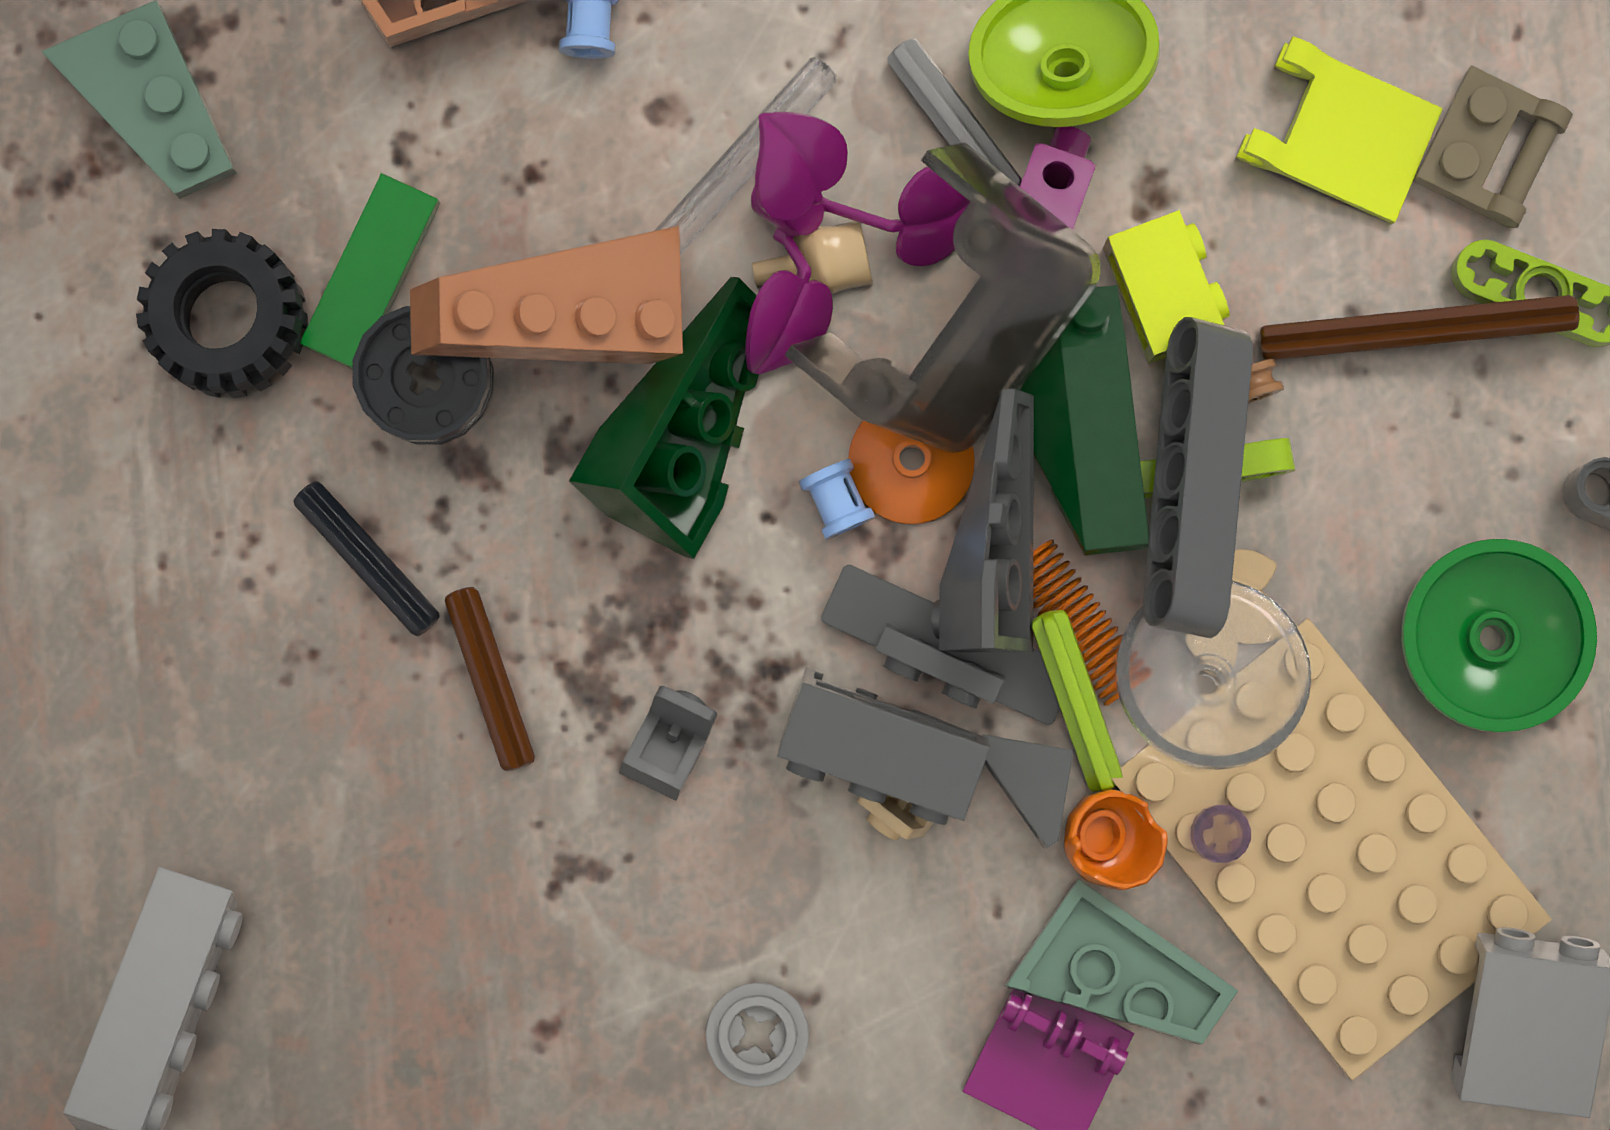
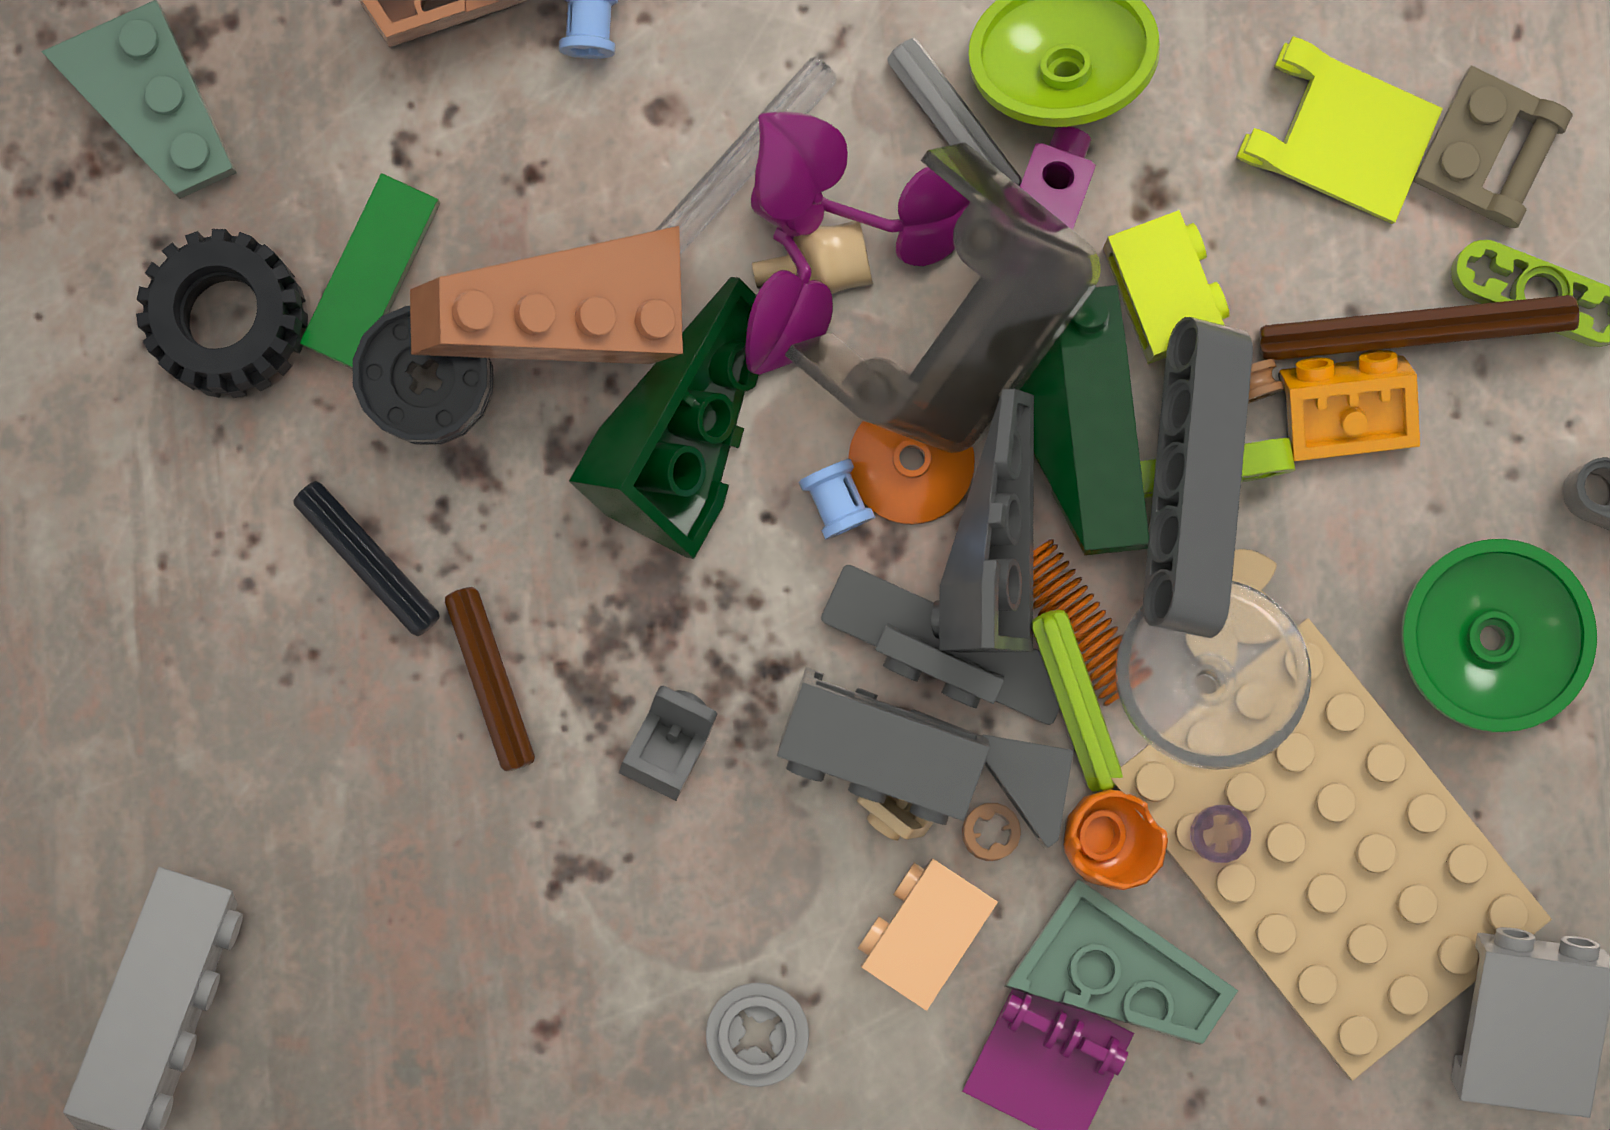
(926, 933): none -> light nougat brick
(996, 850): none -> medium nougat bush
(1351, 405): none -> light orange bracket

